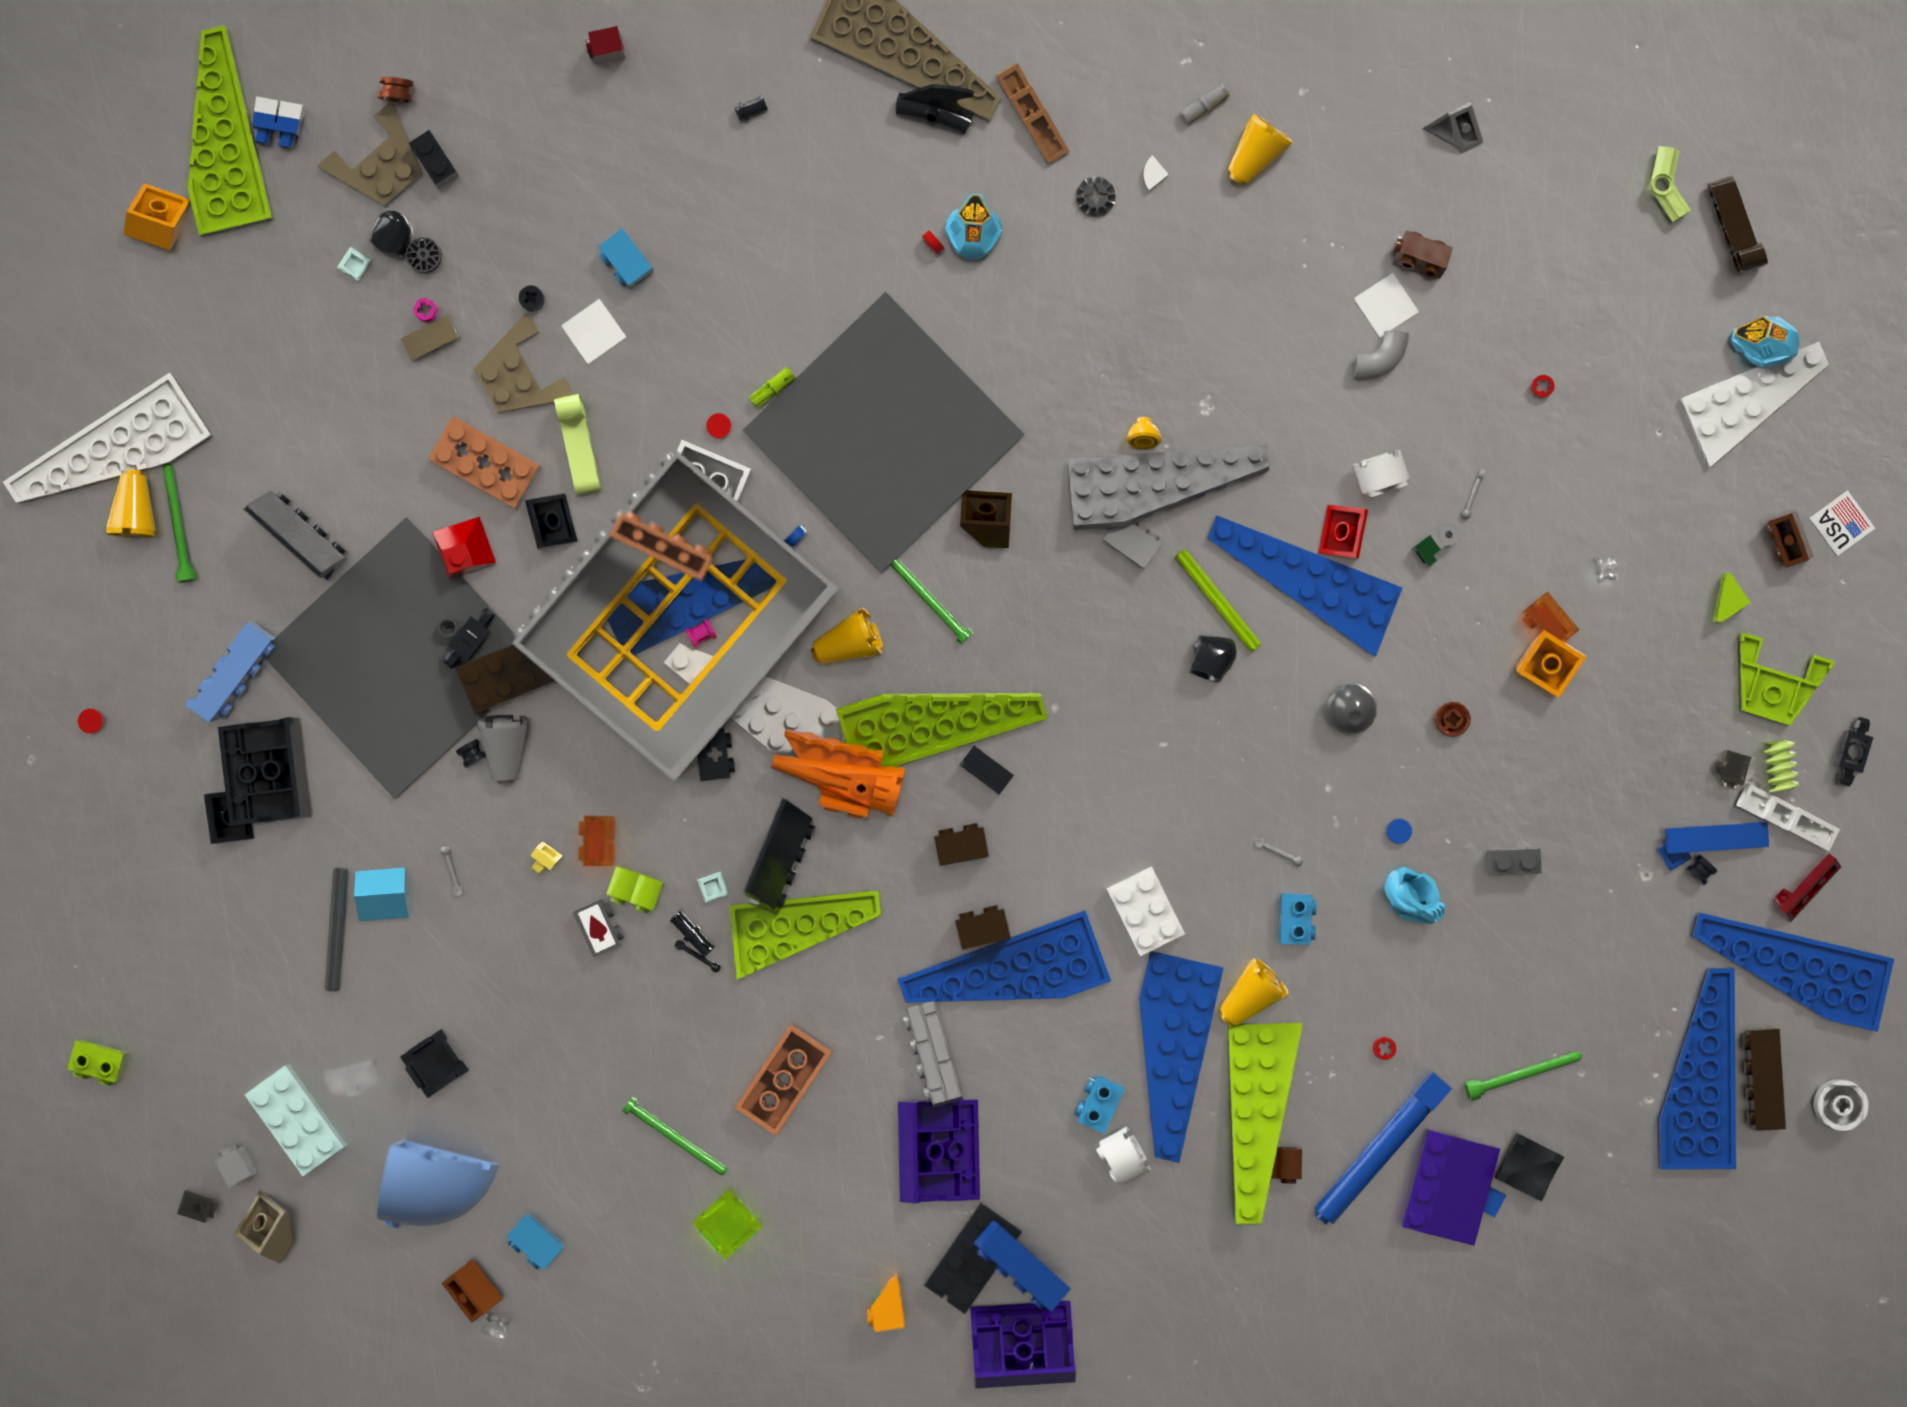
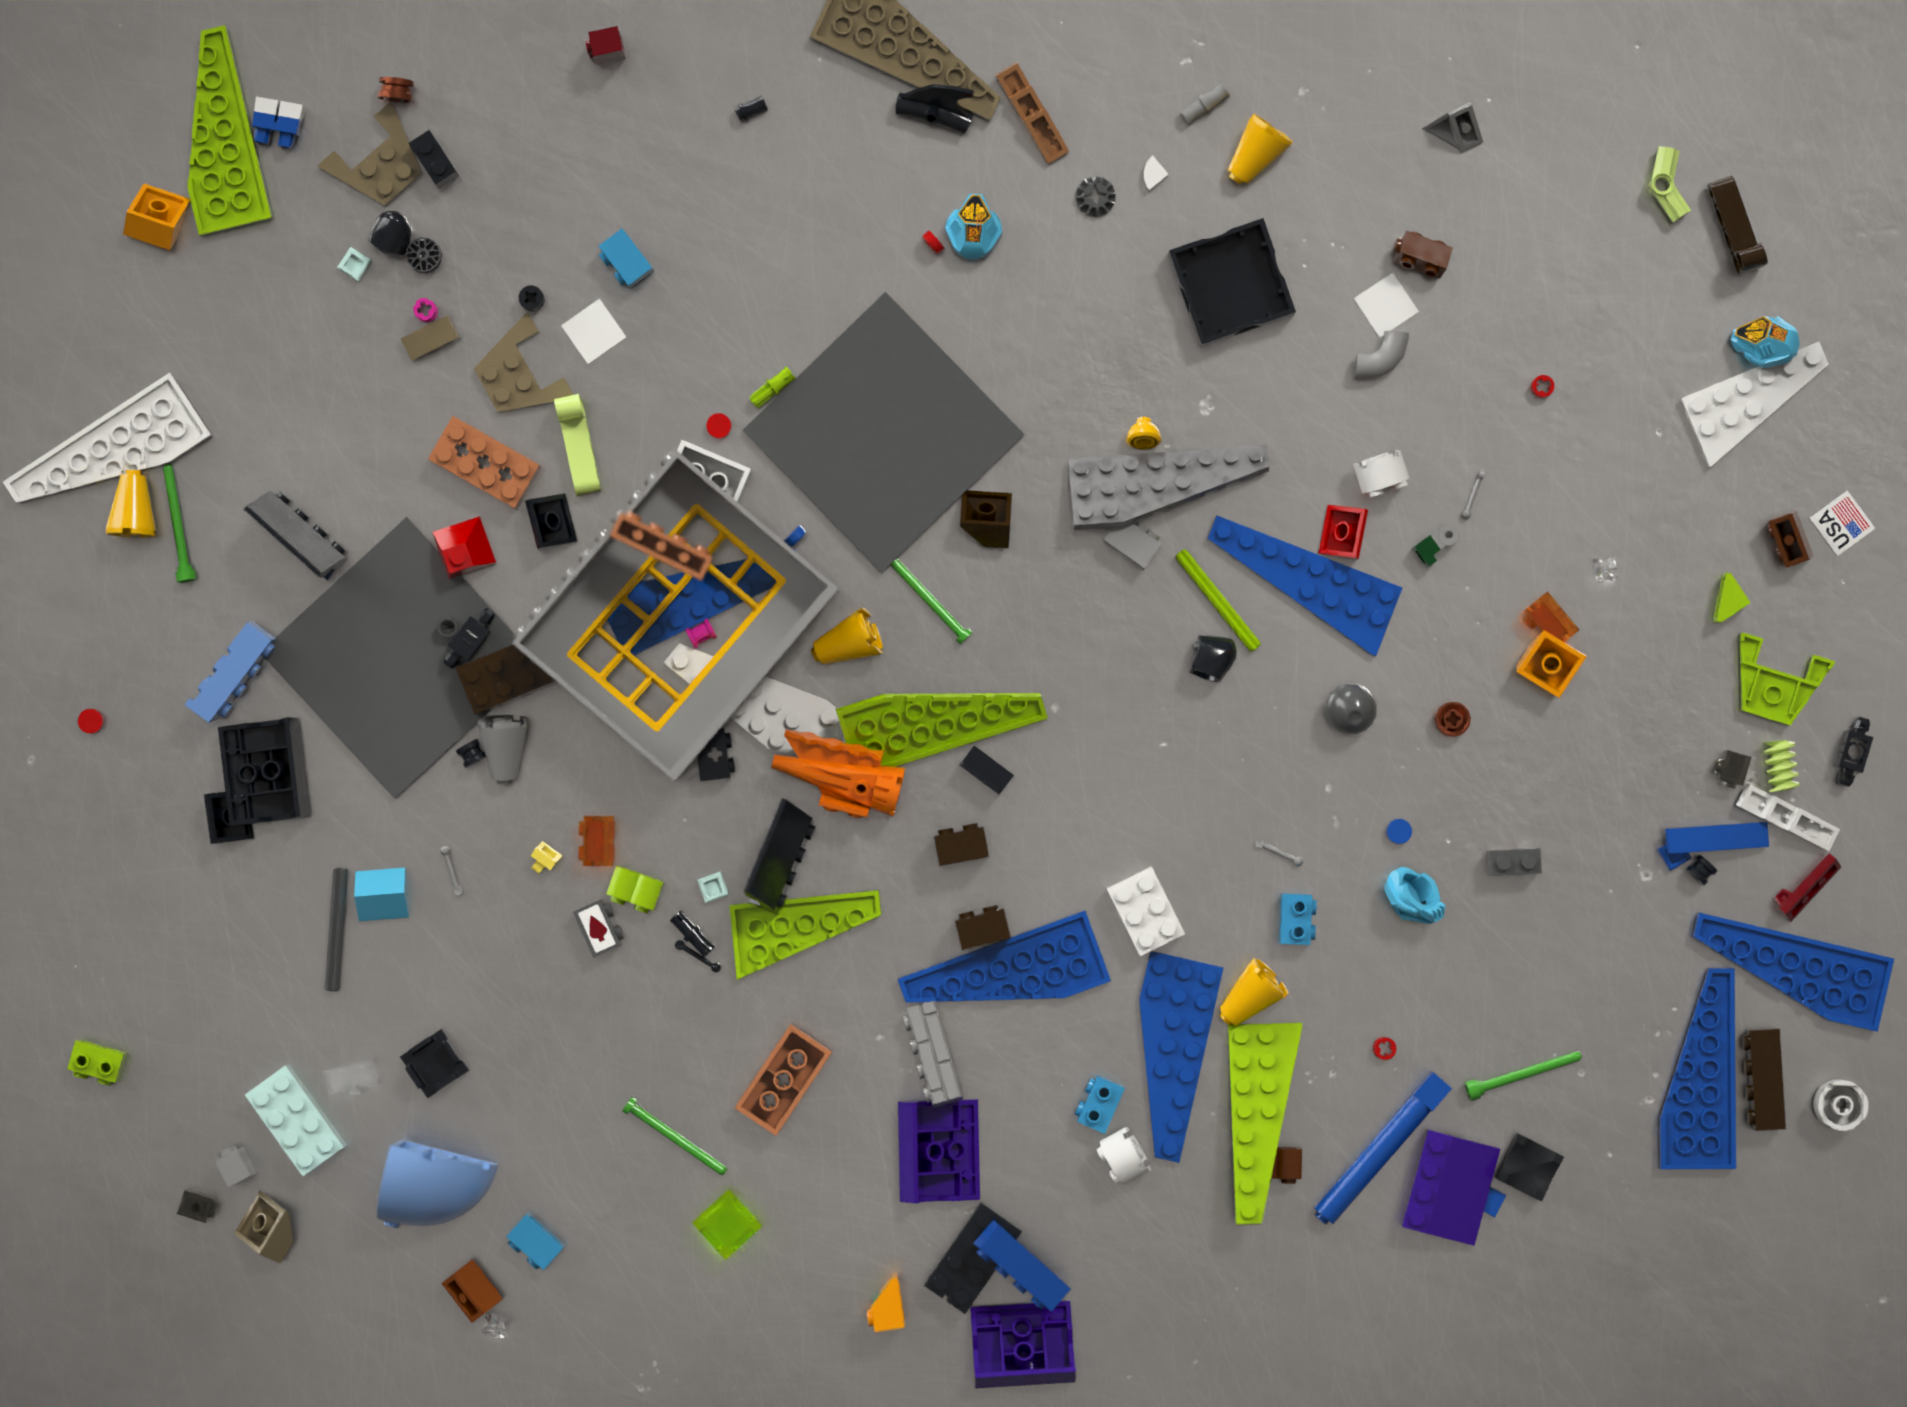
(1231, 283): none -> black tile

